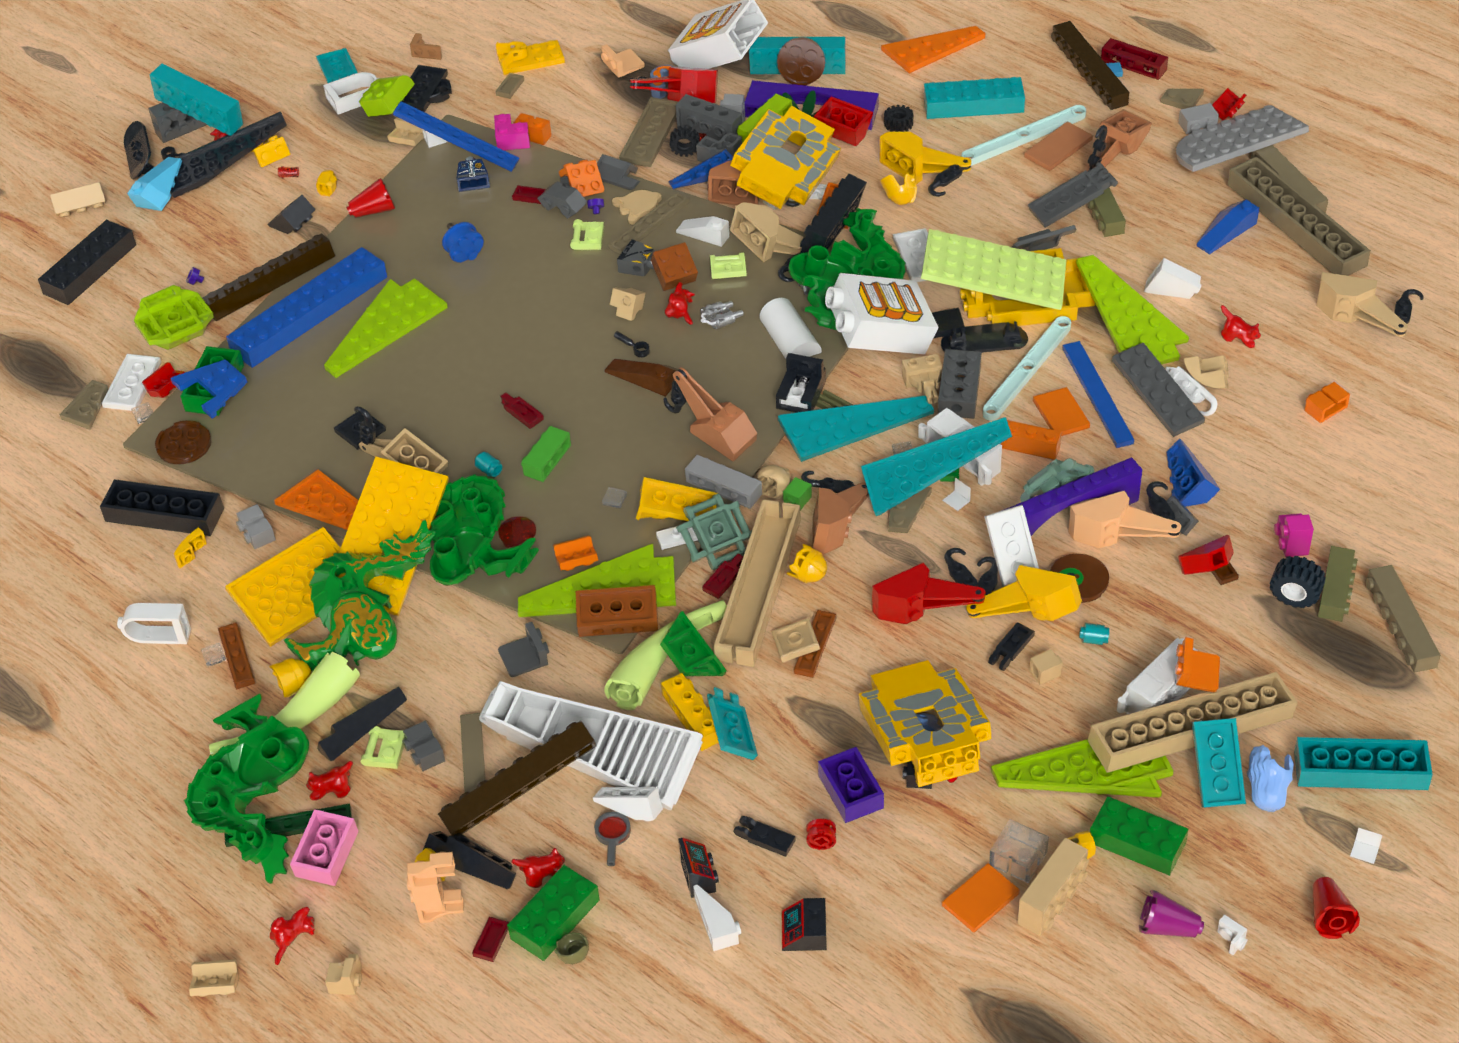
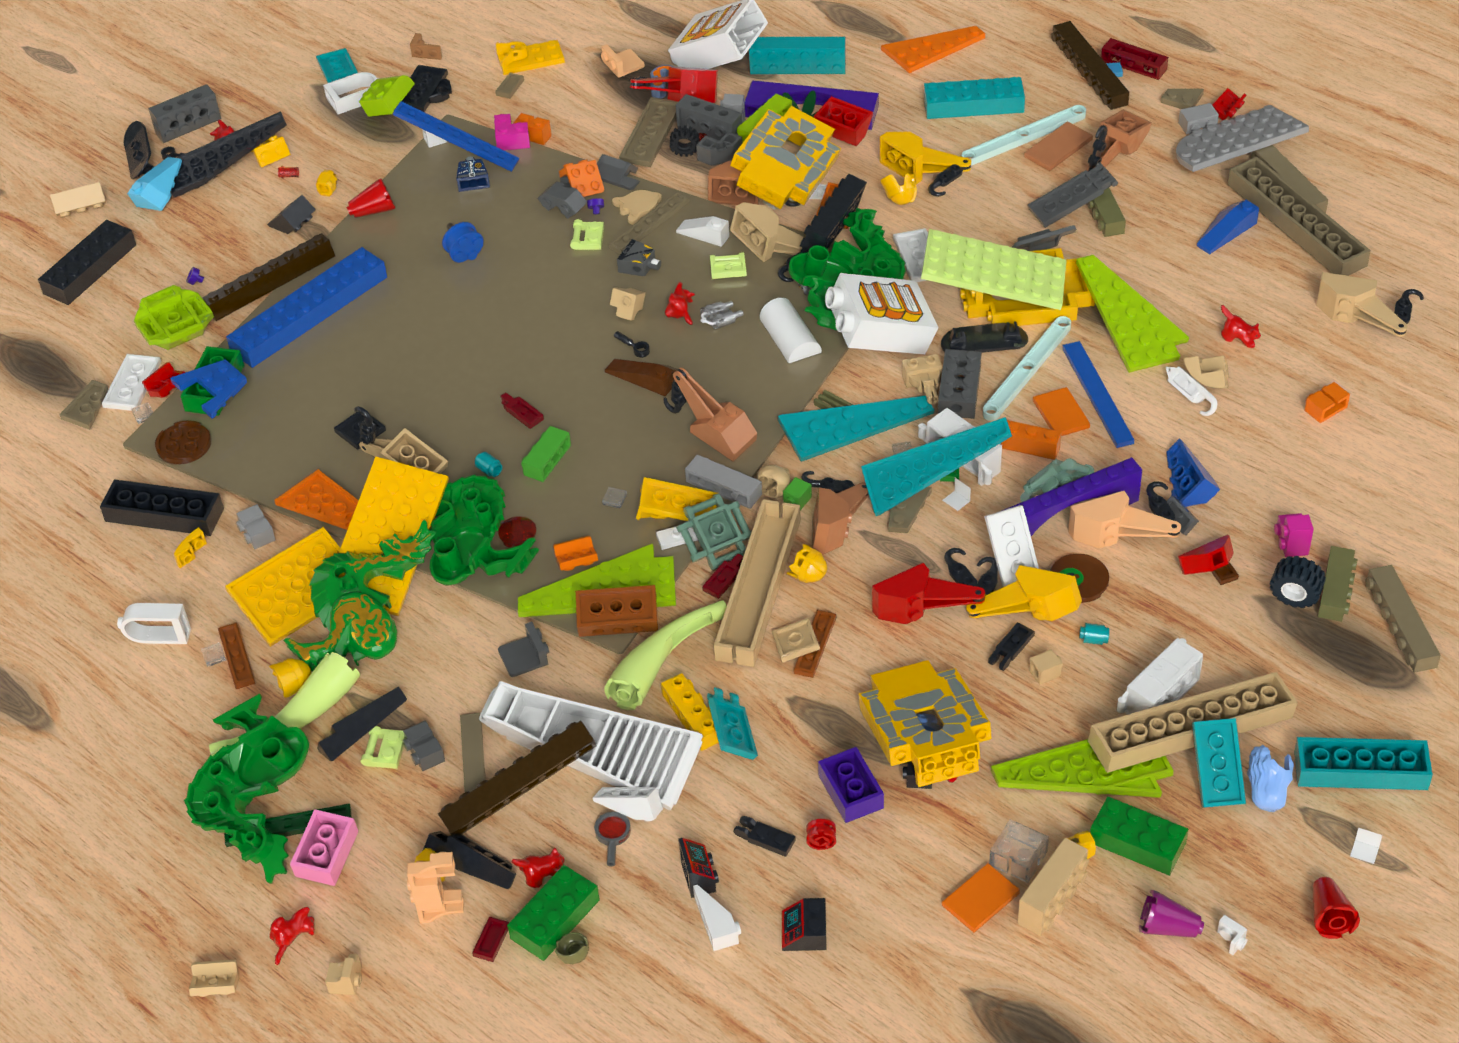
(196, 99): teal brick -> none
(331, 781): red animal -> none
(387, 319): lime wing -> none
(405, 133): tan bracket -> none
(527, 194): dark red tile -> none
(674, 266): dark orange brick -> none
(690, 650): green wing -> none
(700, 172): blue wedge -> none
(801, 61): reddish brown tile -> none
(801, 383): black brick -> none
(898, 118): black tyre -> none
(947, 321): black tile -> none
(1158, 389): dark grey plate -> none
(1173, 281): white slope -> none
(1196, 668): orange bracket -> none

